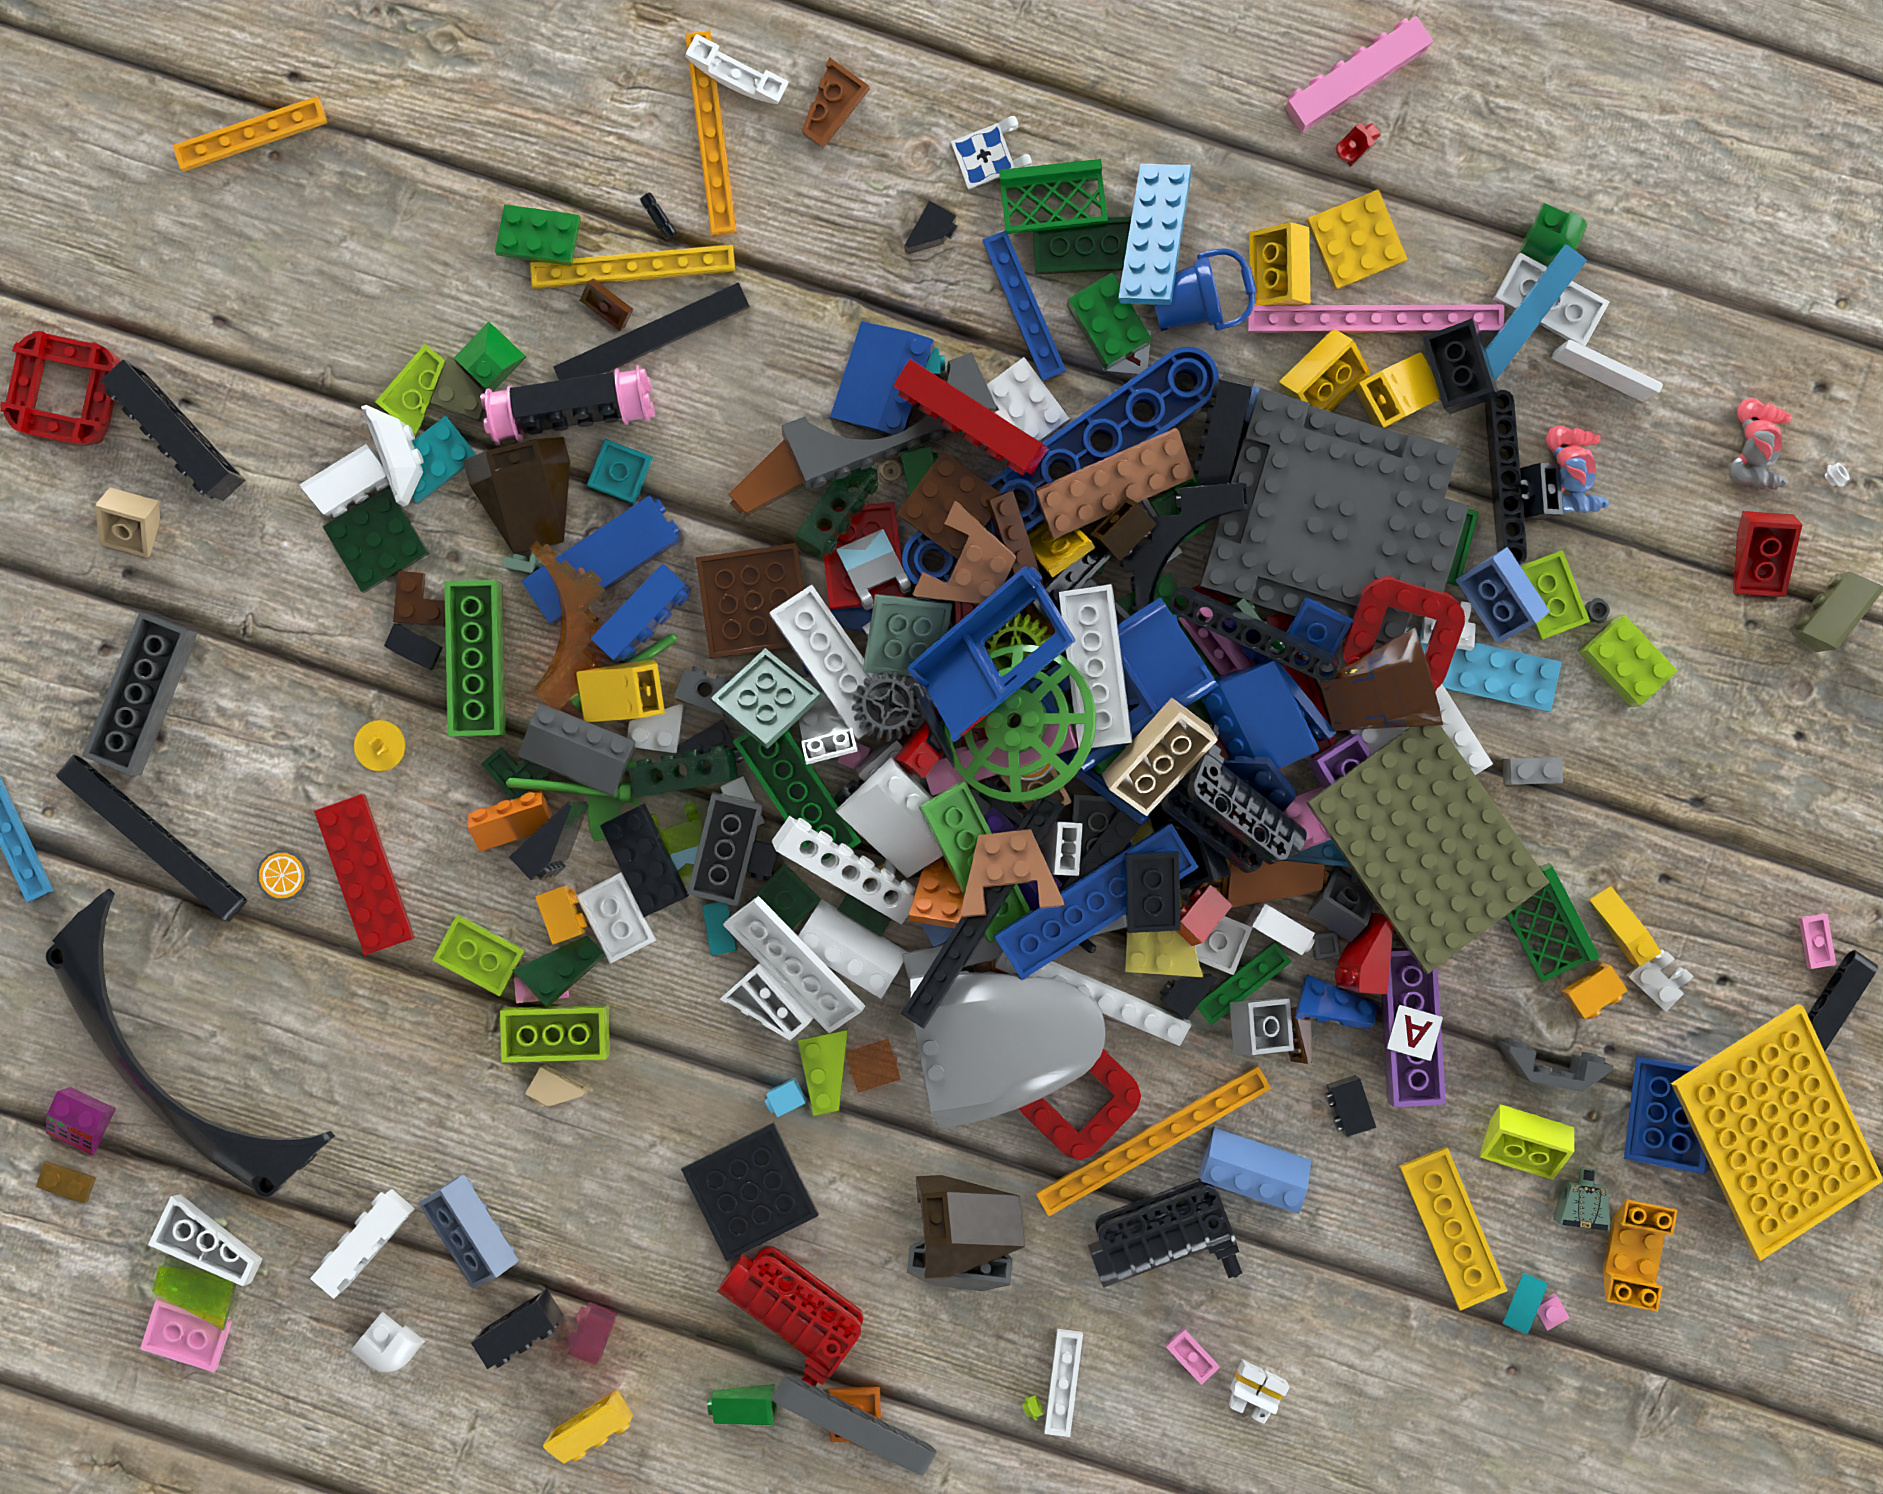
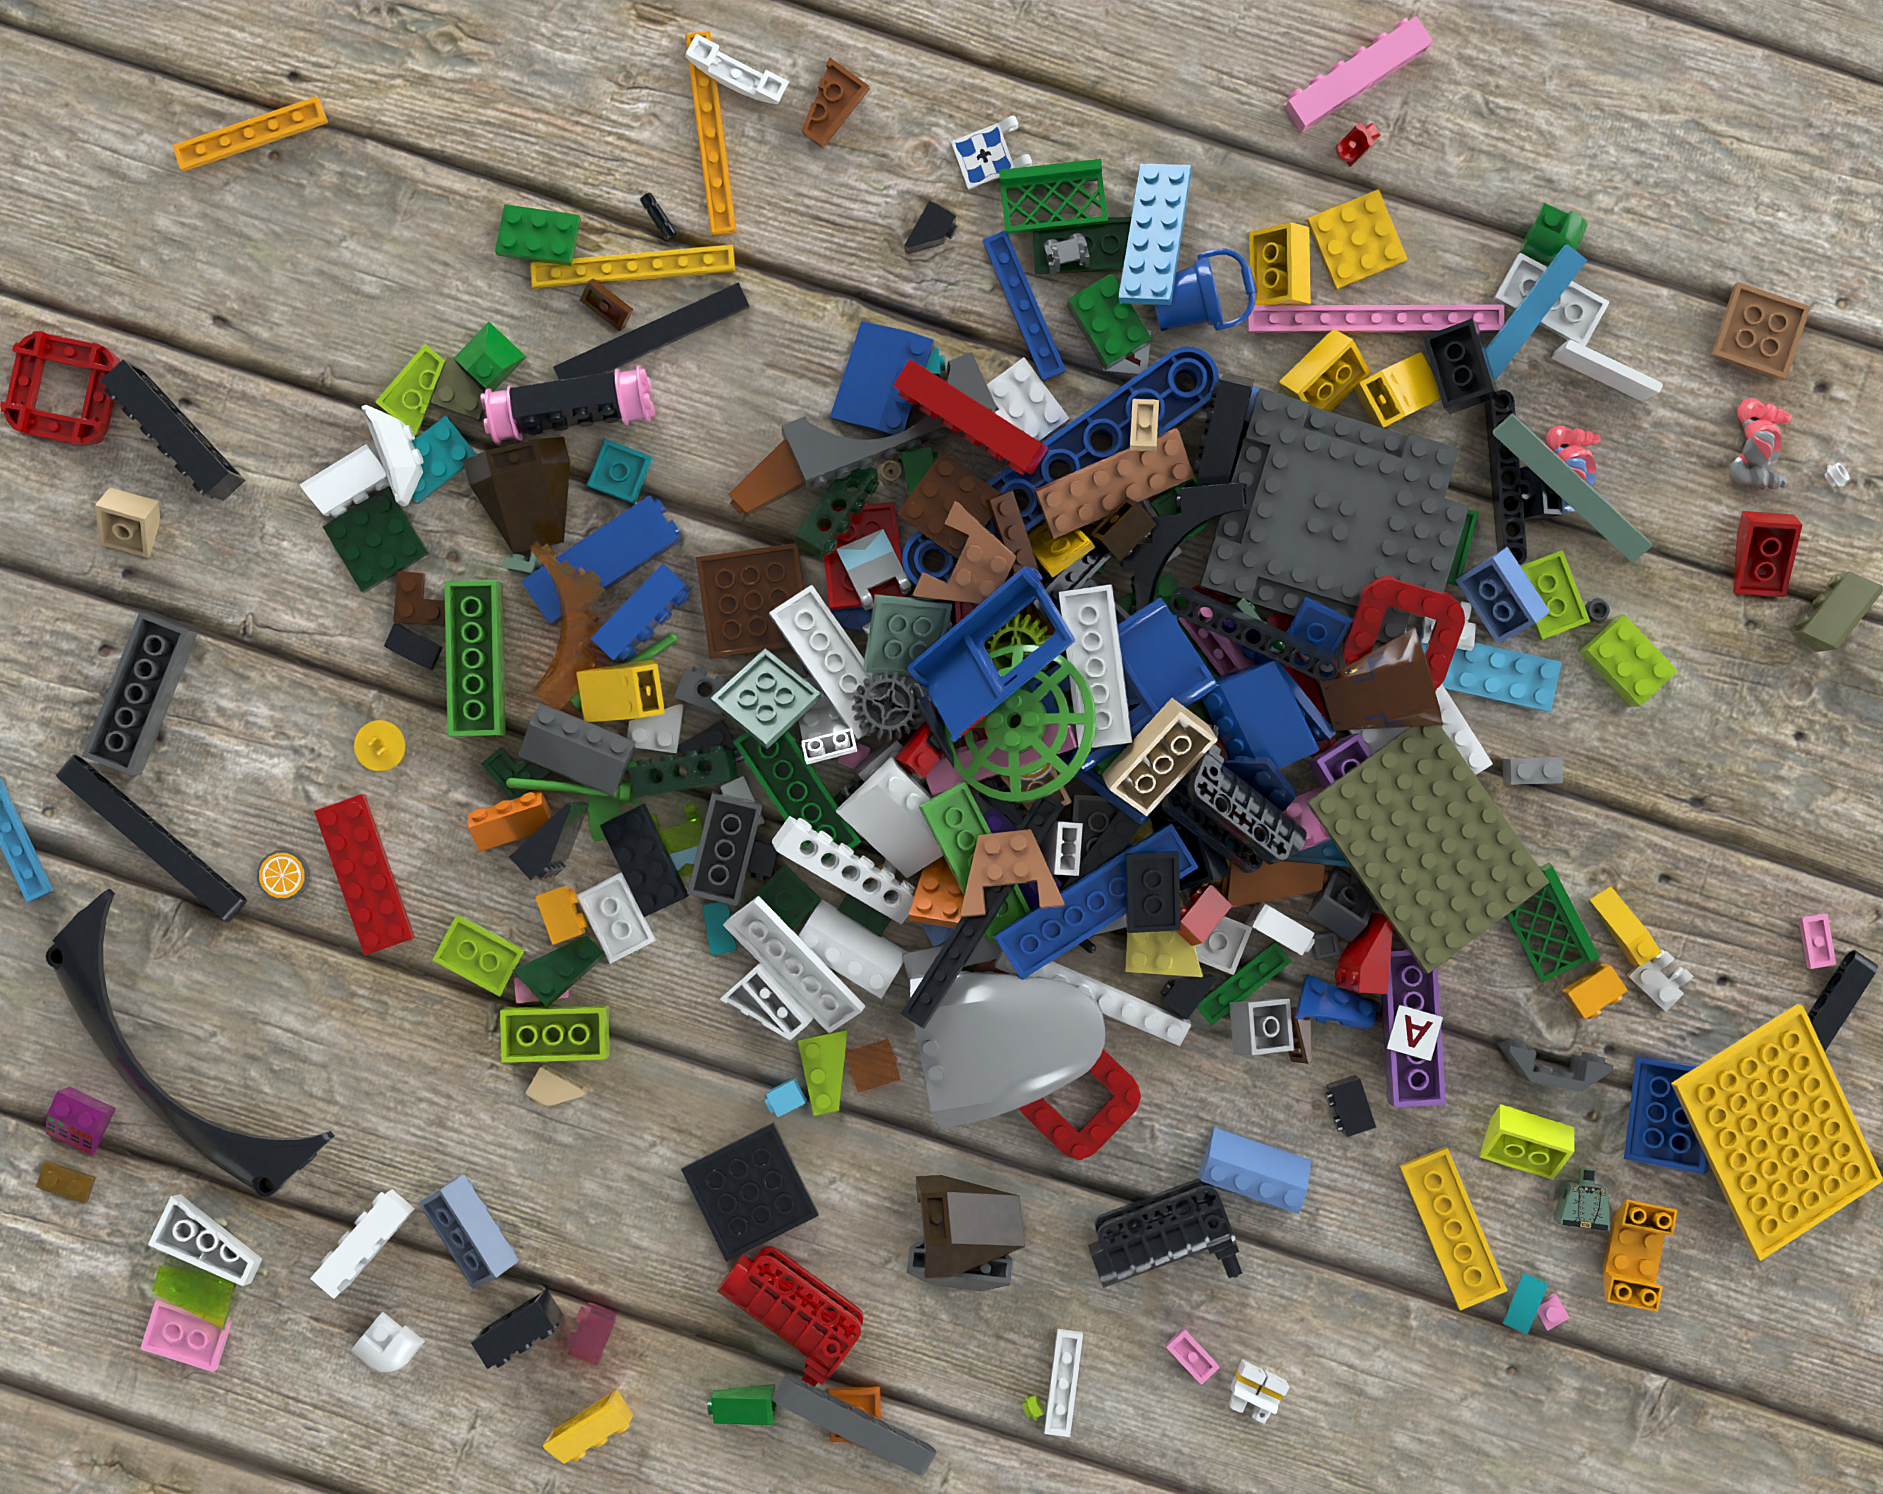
(1066, 251): none -> piece
(1144, 425): none -> tan plate
(1153, 1140): light orange plate -> none
(1572, 488): none -> sand green tile
(1760, 331): none -> medium nougat plate

